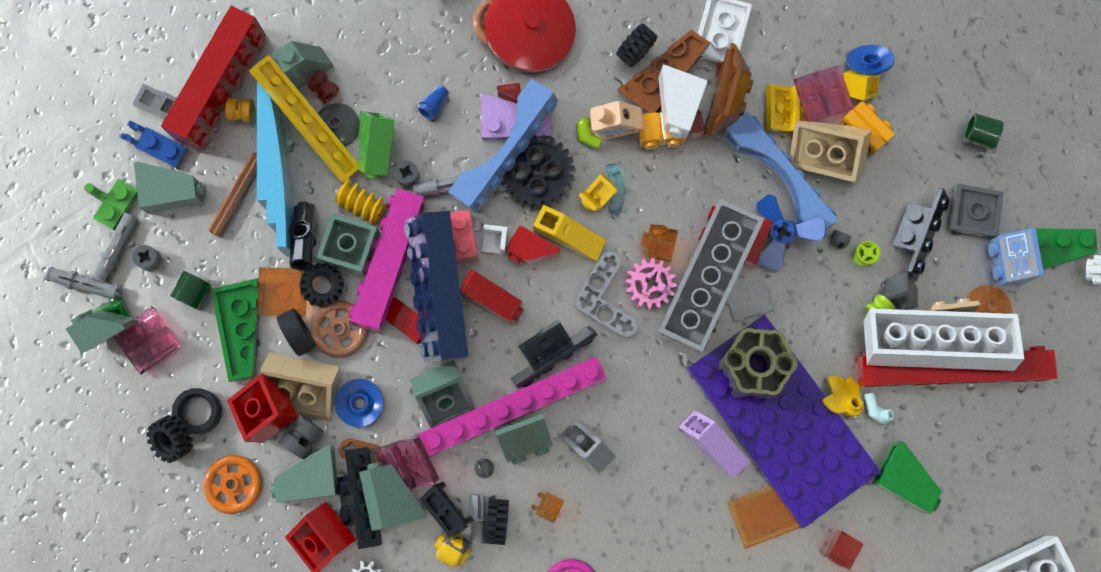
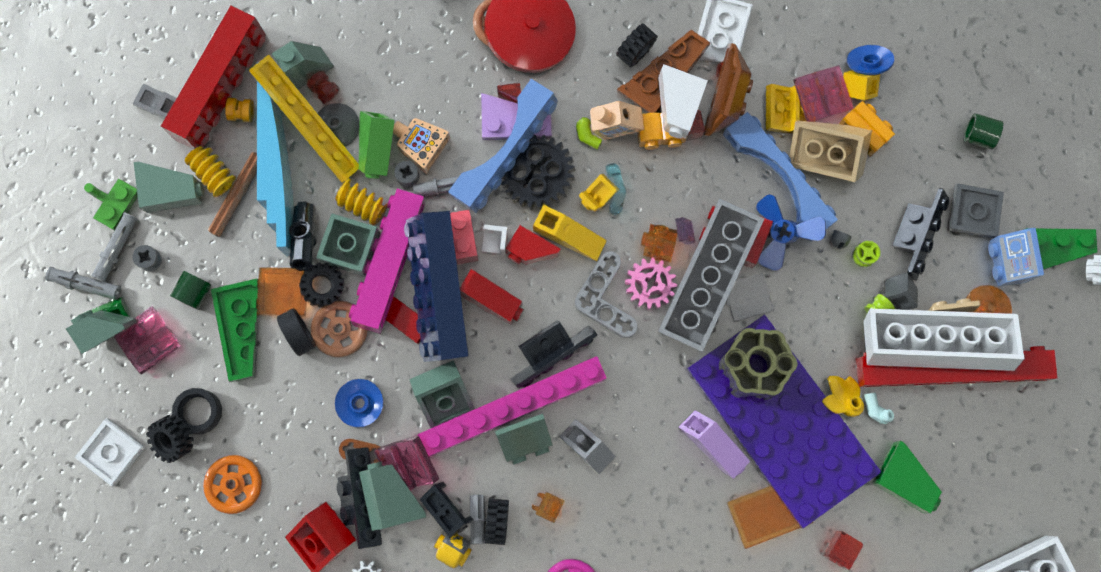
(110, 452): none -> white tile
(156, 145): blue hinge -> none
(210, 171): none -> yellow piece
(261, 409): red slope -> none
(301, 446): dark grey wheel -> none
(307, 383): tan slope -> none
(308, 479): sand green slope -> none
(421, 142): none -> light nougat torso
(433, 102): blue cone -> none
(489, 466): dark grey hinge -> none
(685, 230): none -> clear purple tile

